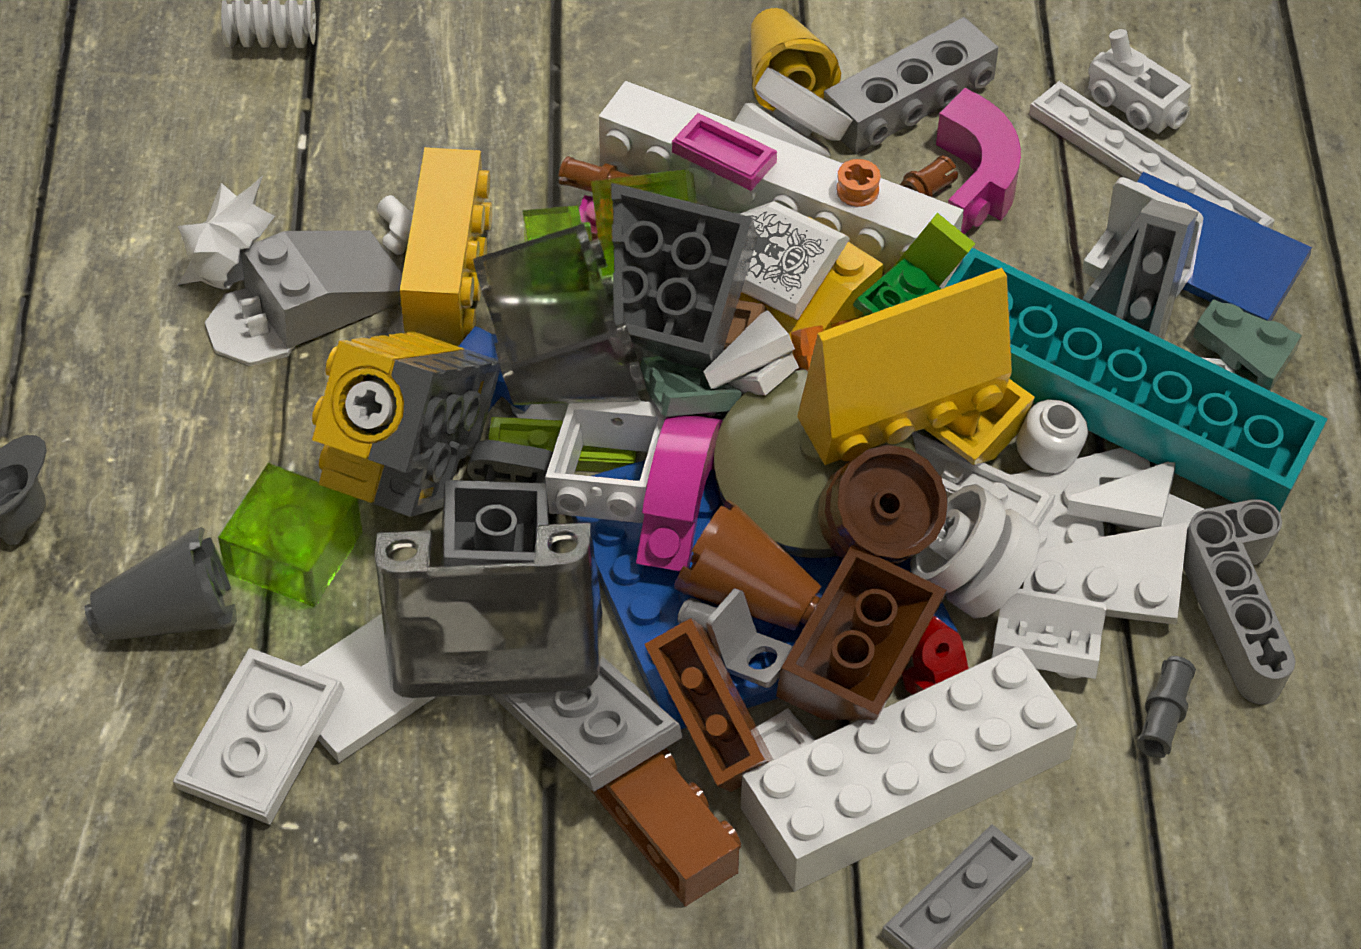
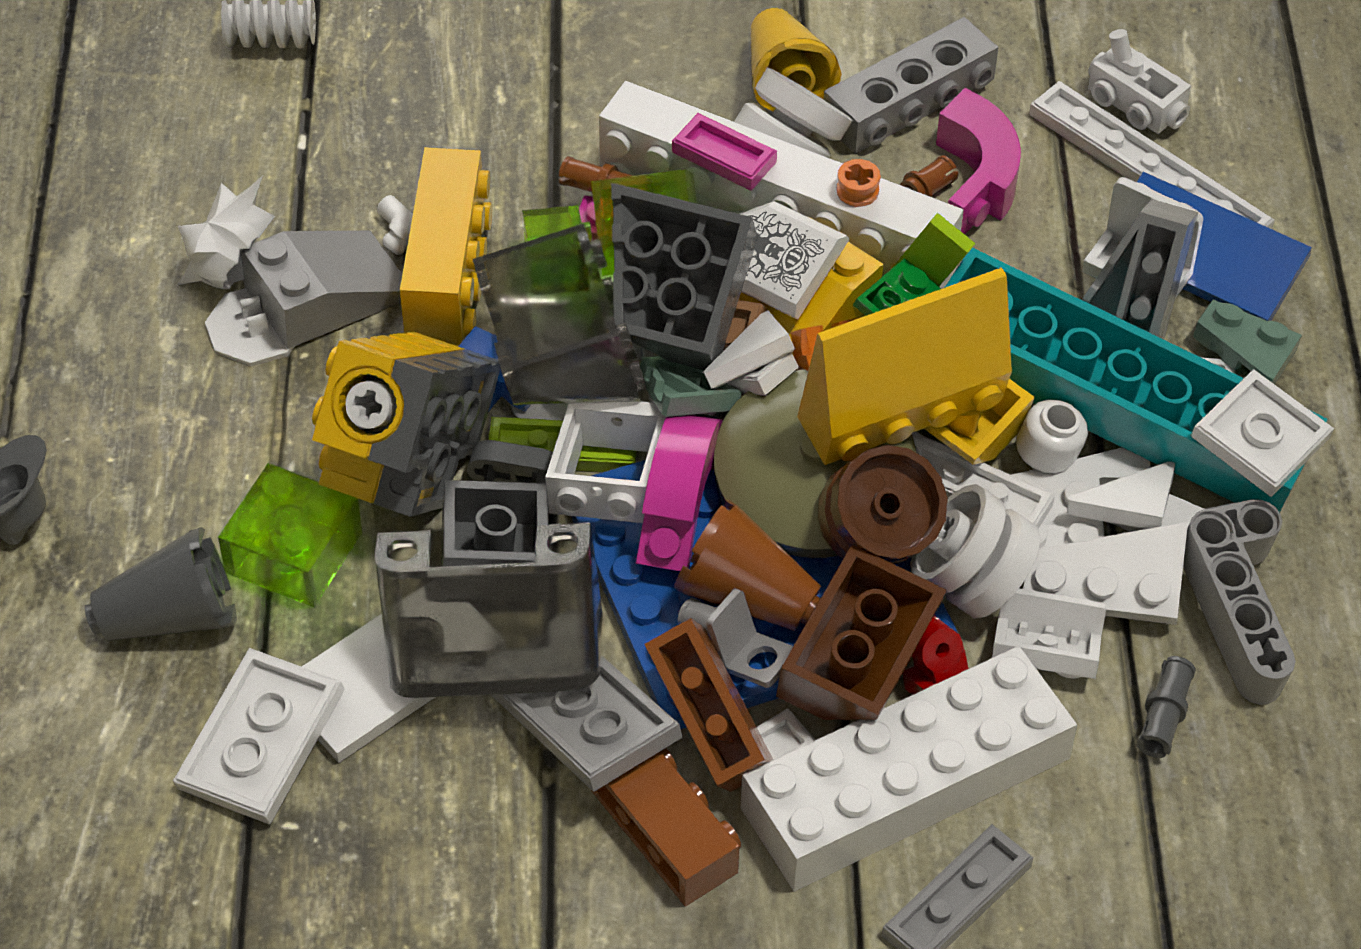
(1262, 432): none -> white tile

